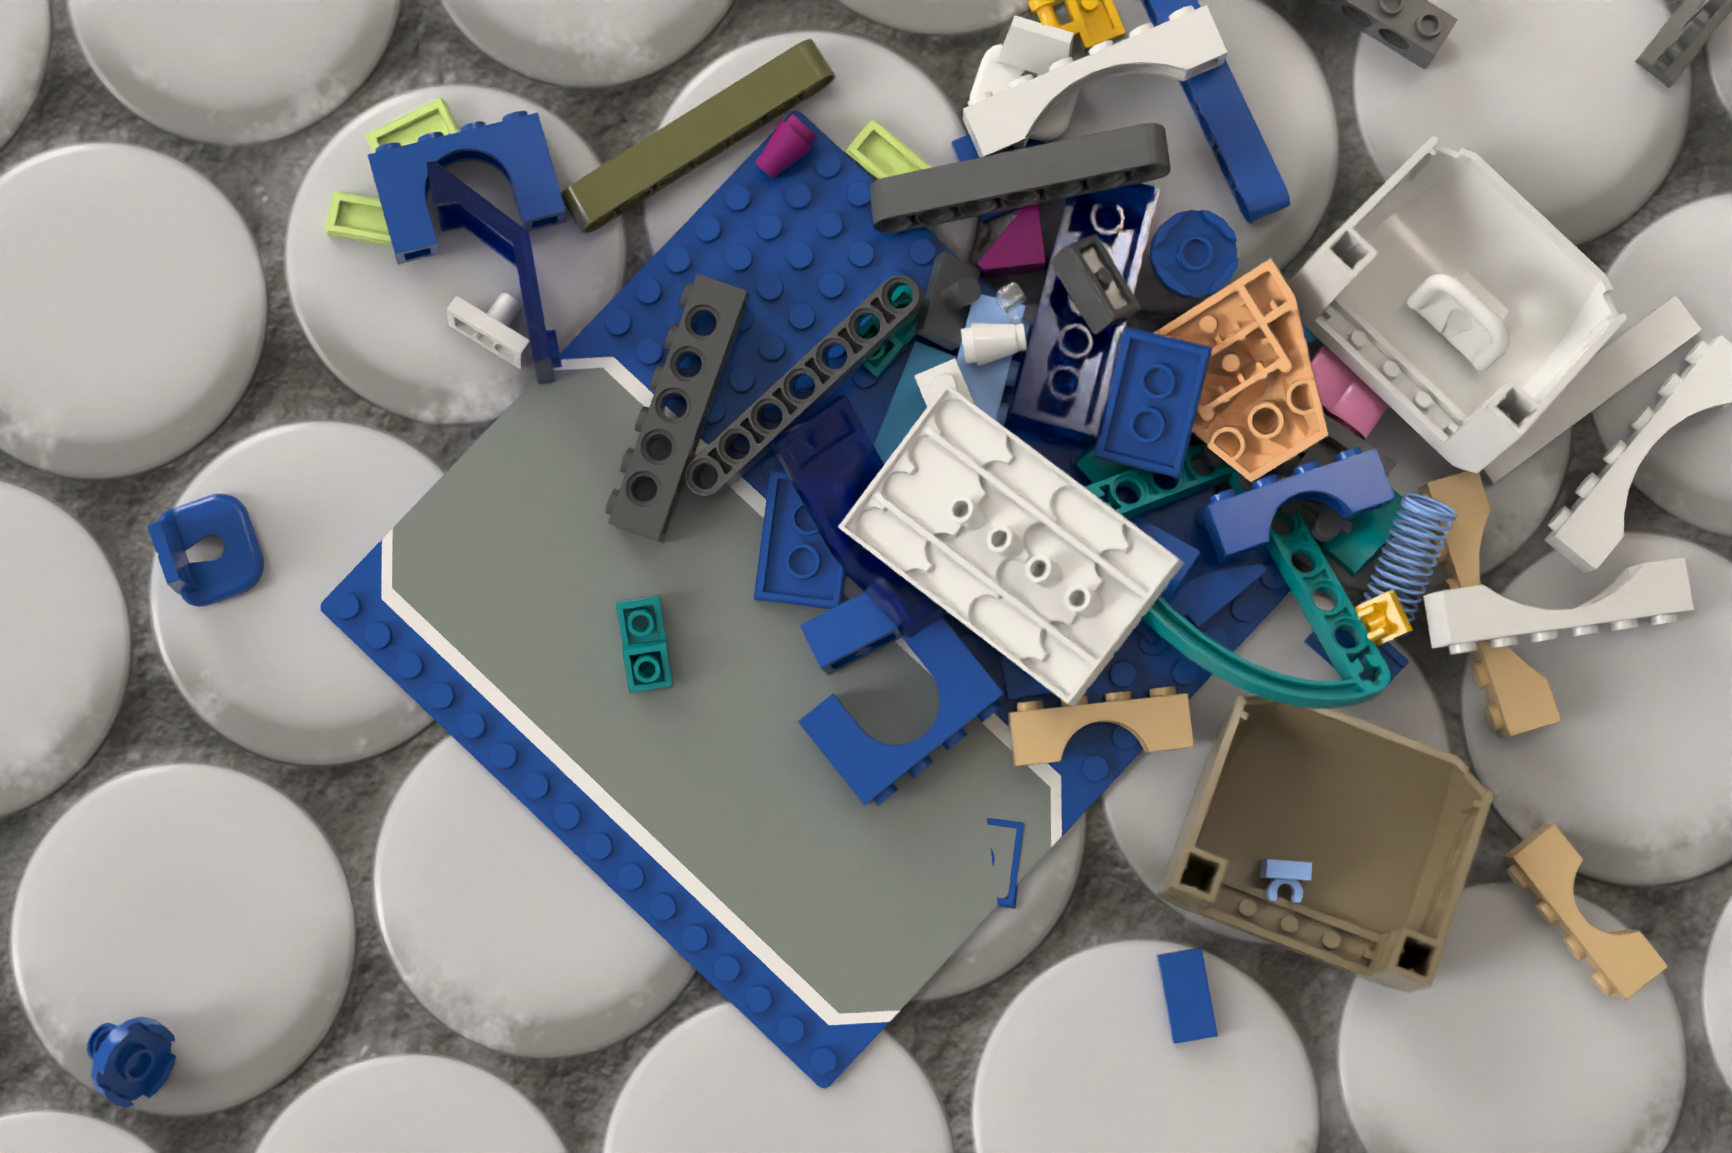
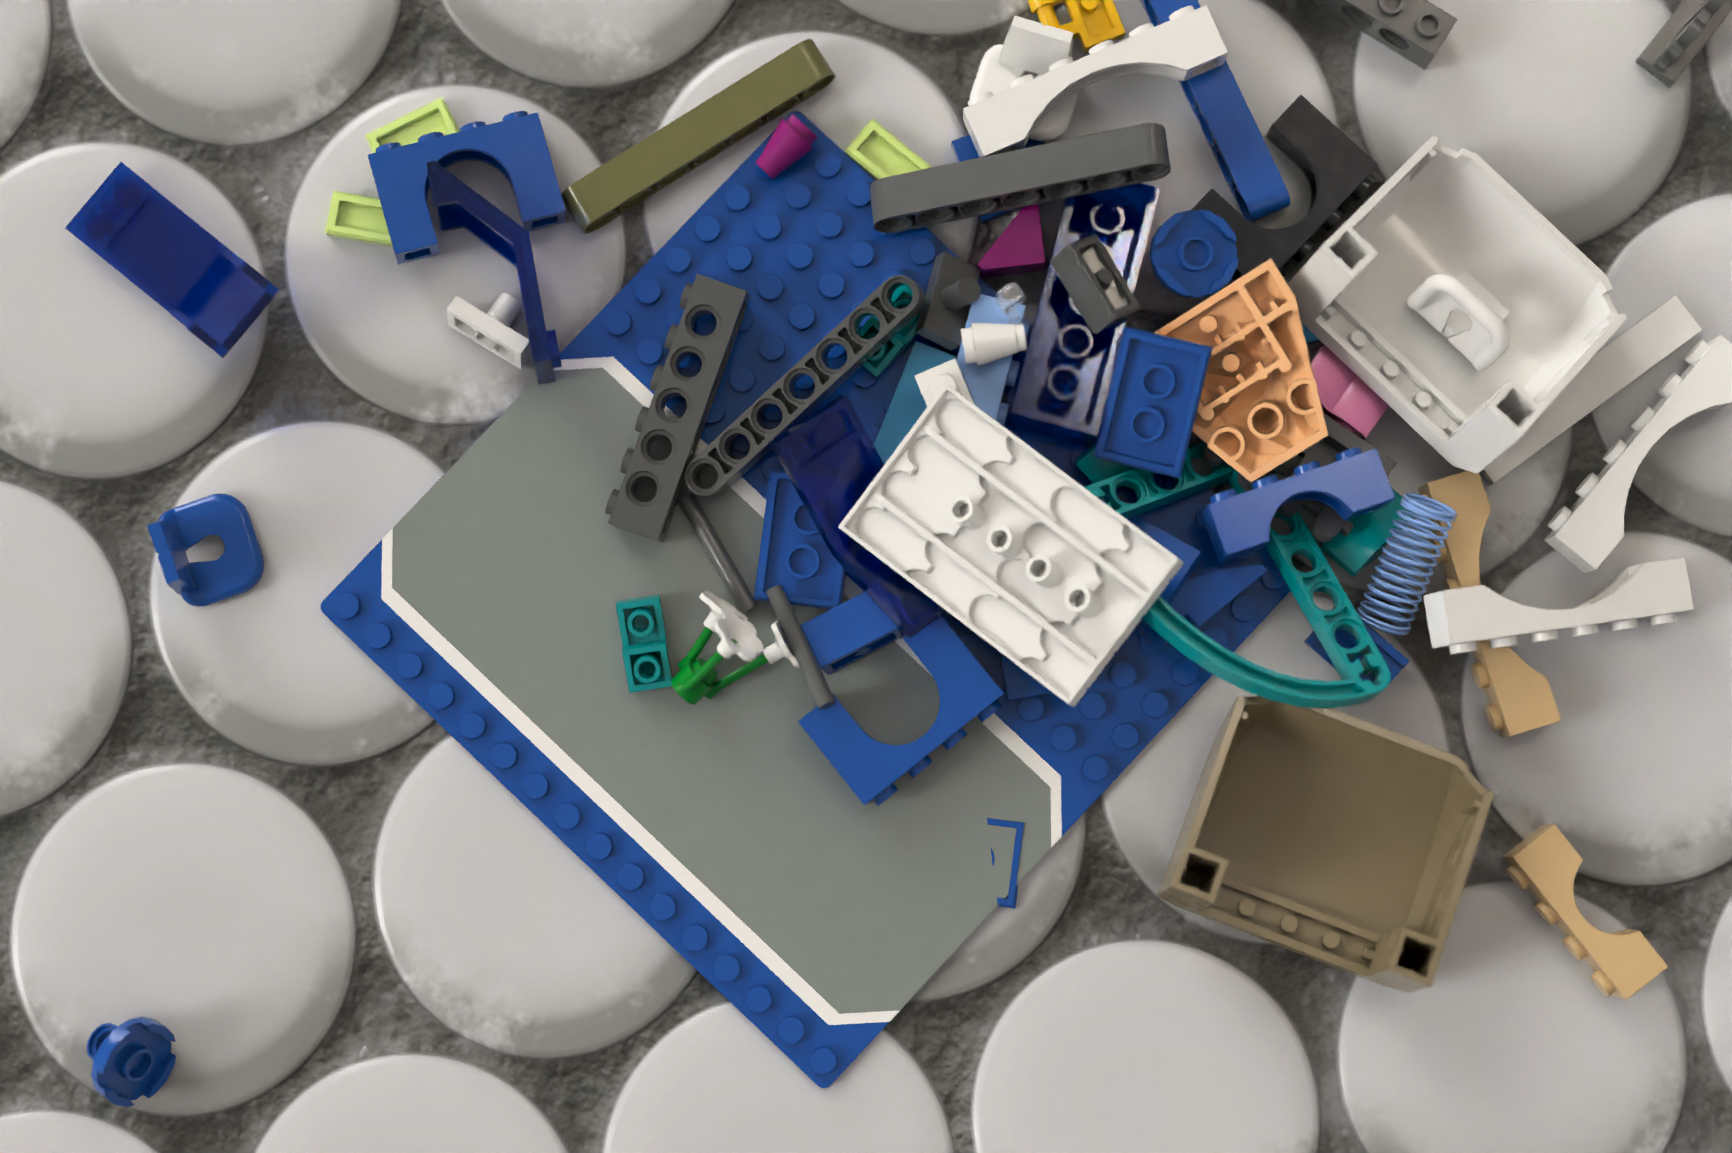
(172, 259): none -> clear blue windscreen
(717, 553): none -> dark grey bar
(738, 638): none -> plant
(800, 647): none -> dark grey bar
(1156, 722): tan arch -> none
(1187, 995): blue tile -> none
(1285, 873): light blue tile -> none
(1334, 173): none -> black arch
(1384, 618): yellow tile -> none

